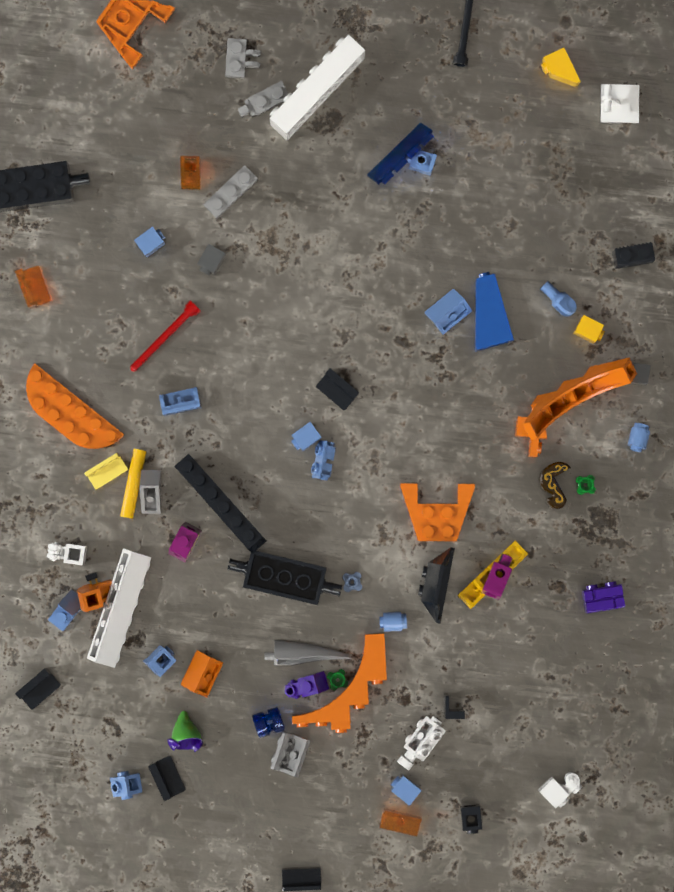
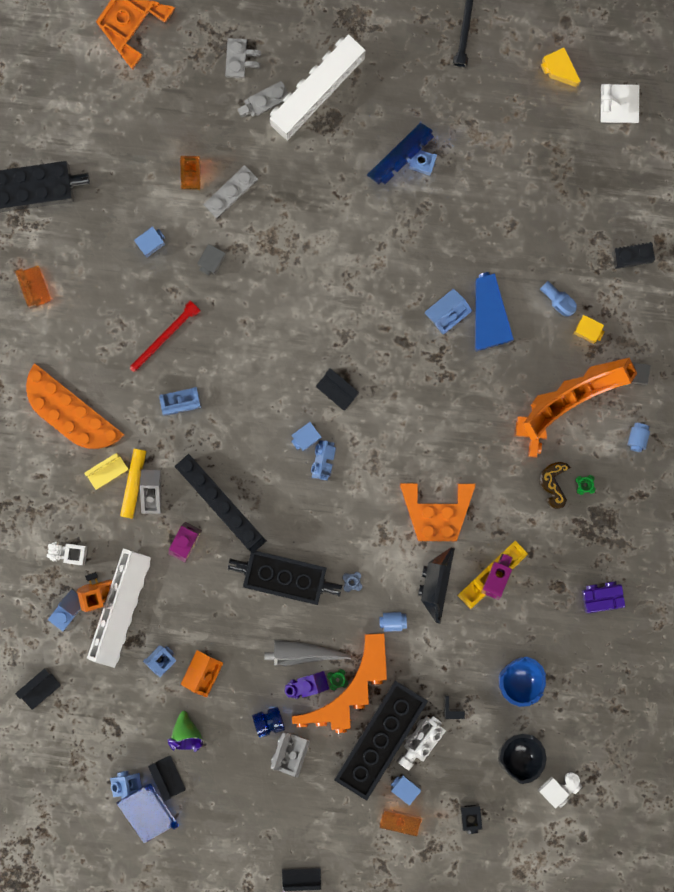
(147, 813): none -> clear blue piece
(380, 740): none -> black brick
(522, 681): none -> blue cylinder
(522, 758): none -> black cylinder

